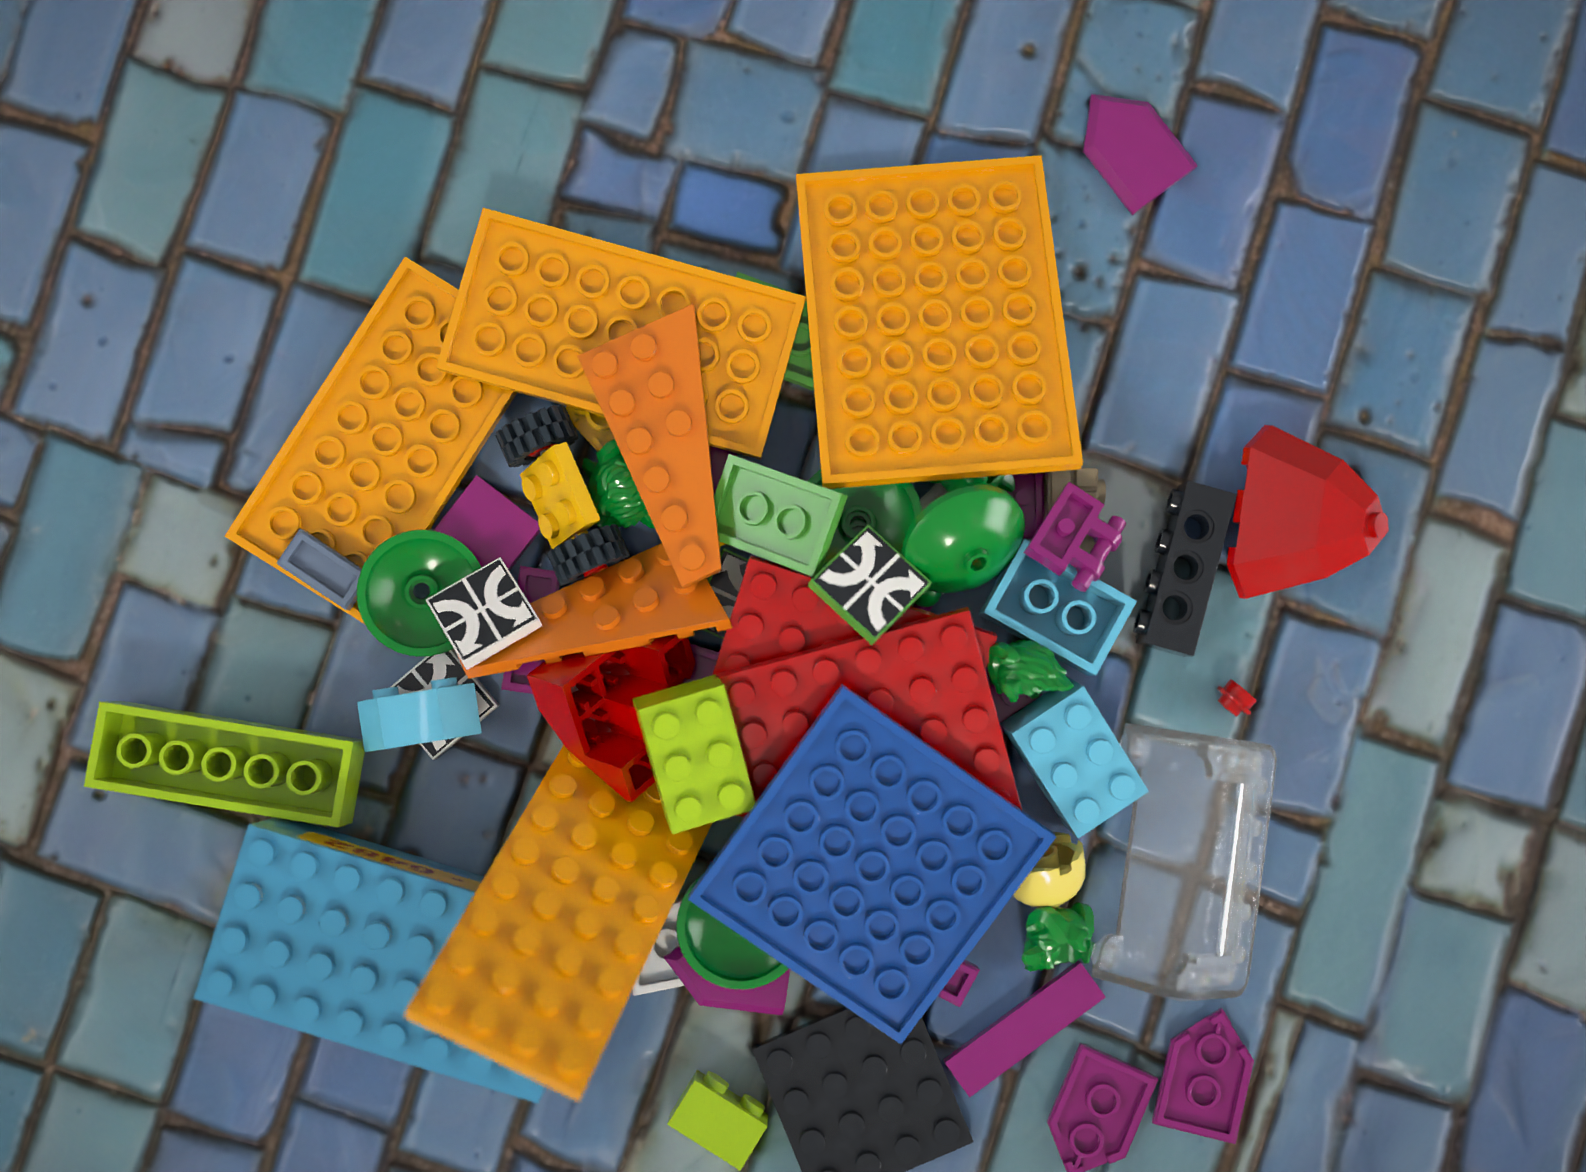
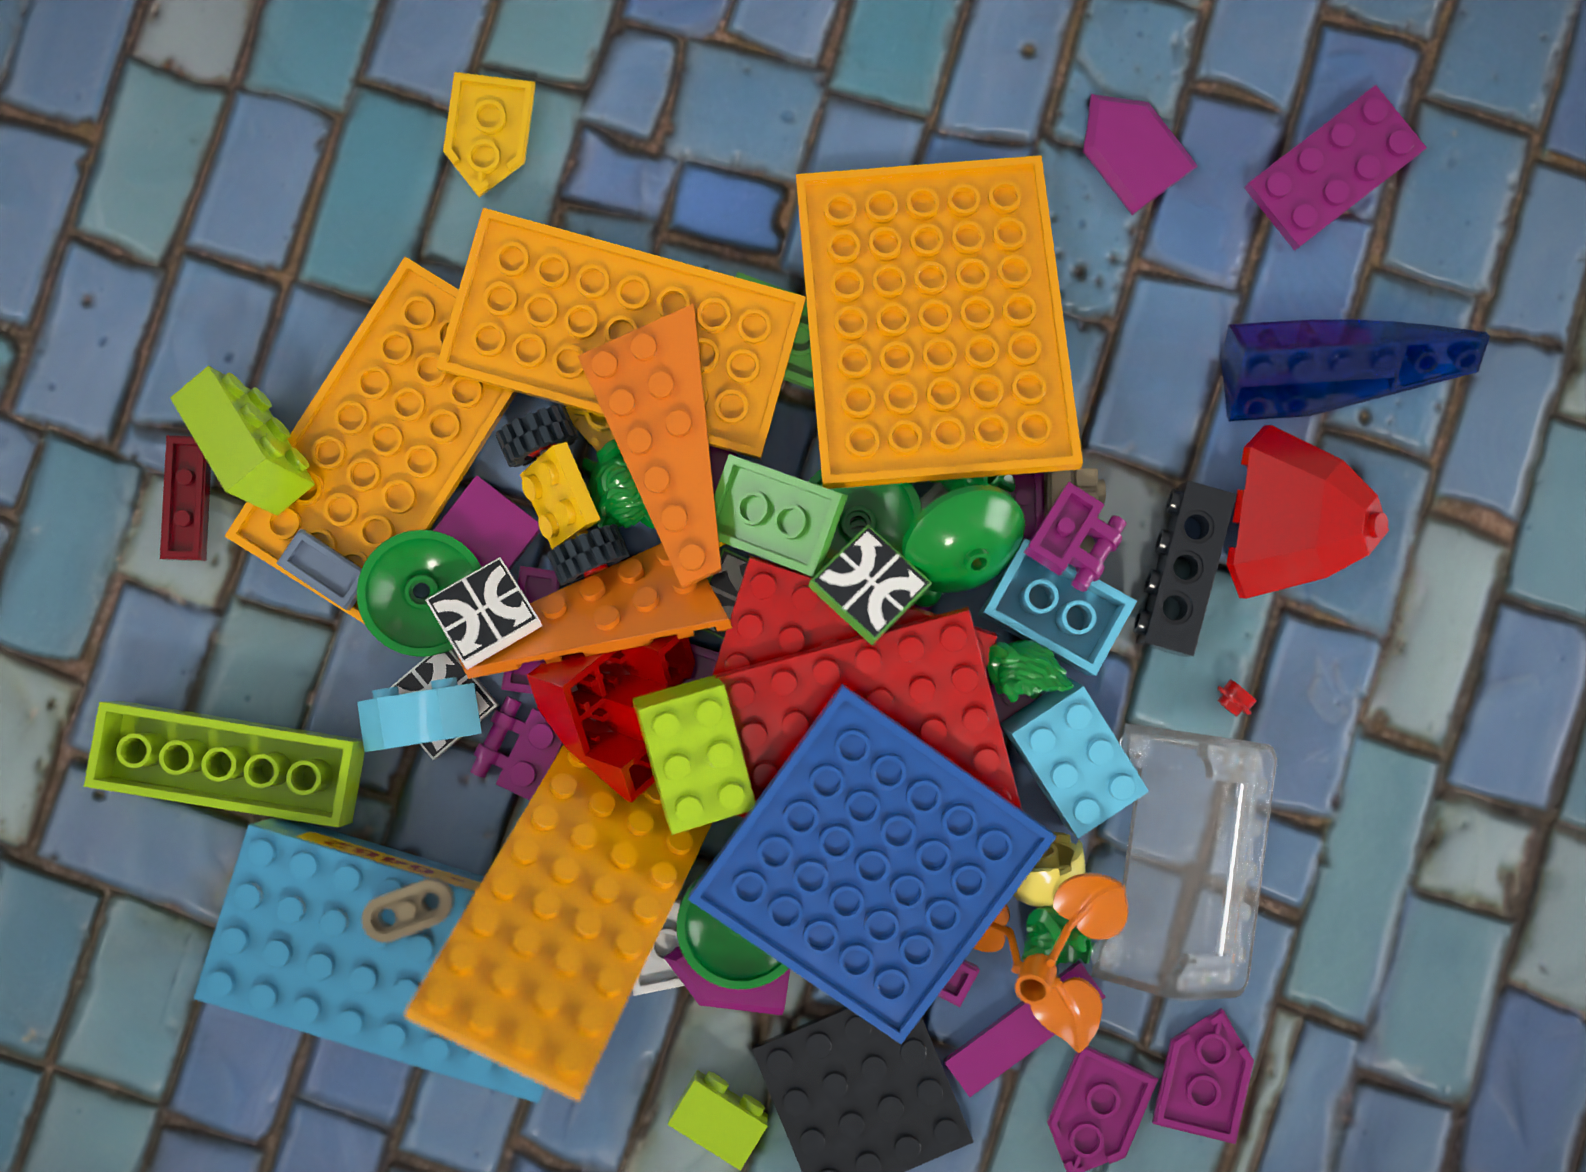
(185, 501): none -> dark red tile
(243, 440): none -> lime brick
(410, 910): none -> dark tan plate
(488, 127): none -> yellow tile
(530, 756): none -> magenta plate
(1069, 1007): none -> orange plant
(1335, 167): none -> magenta plate
(1337, 363): none -> clear blue wedge

